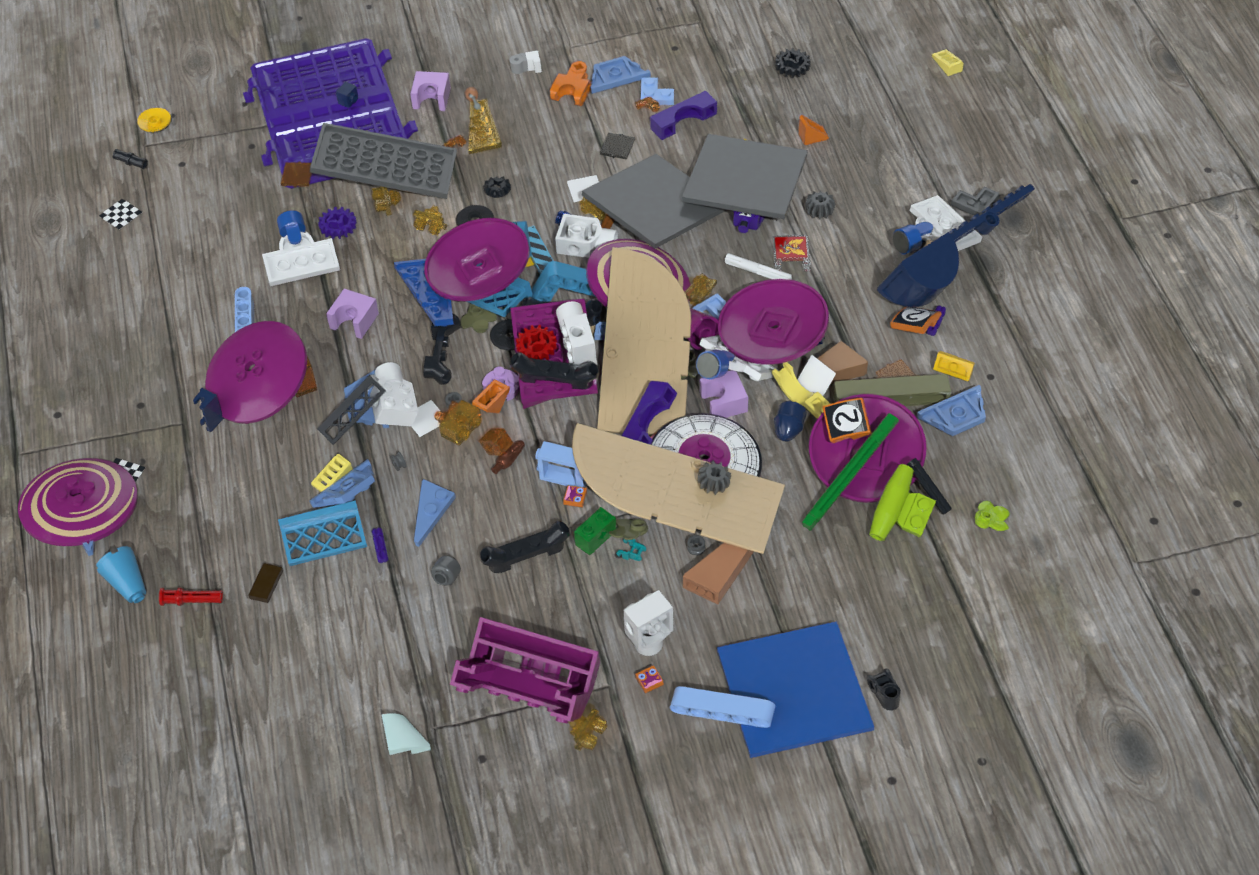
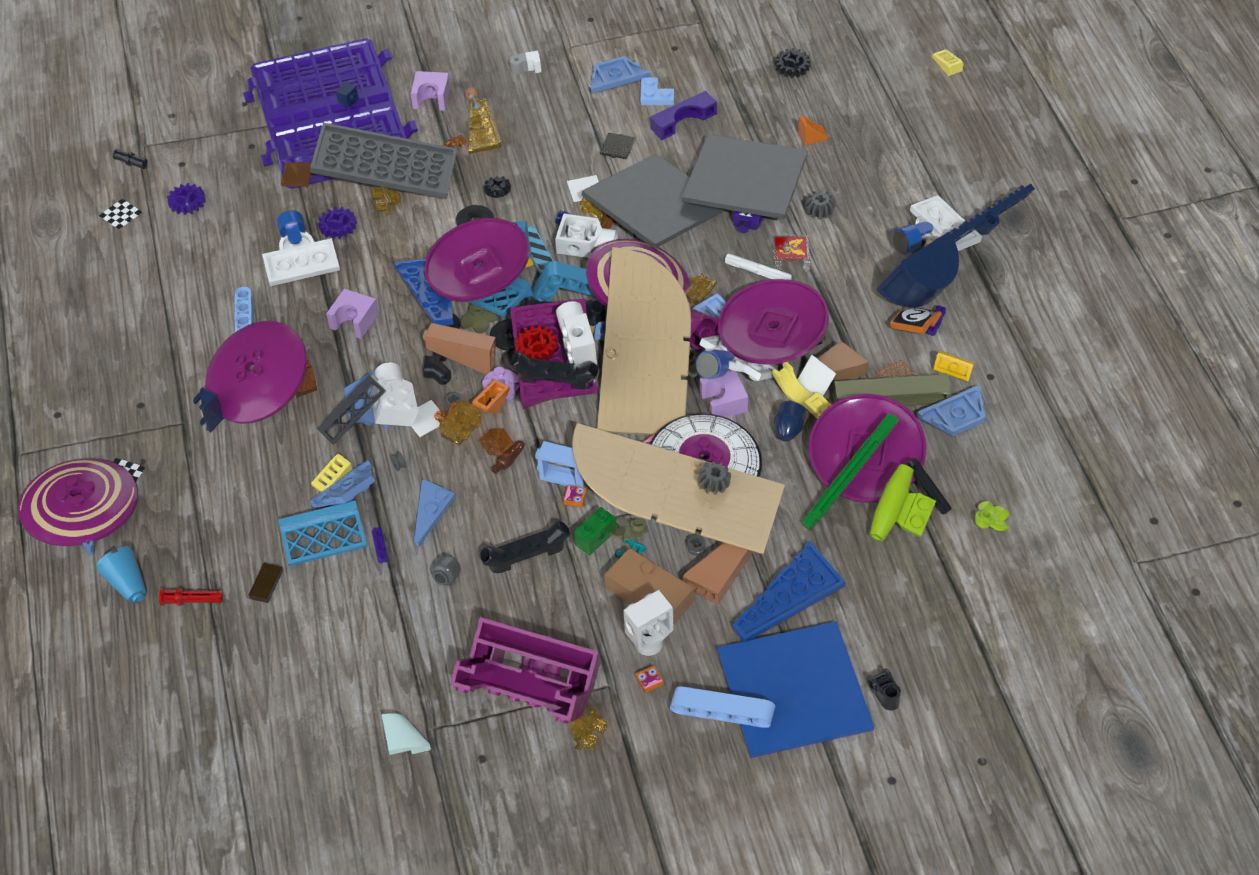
(154, 119): yellow dish -> none
(186, 199): none -> dark purple gear
(430, 217): clear yellow hips -> none
(462, 346): none -> nougat slope
(572, 83): orange piece -> none
(637, 576): none -> medium nougat brick
(649, 103): clear orange arm -> none
(656, 399): dark purple arch -> none
(792, 591): none -> blue wing
(846, 420): slope -> none
(973, 204): dark grey plate -> none

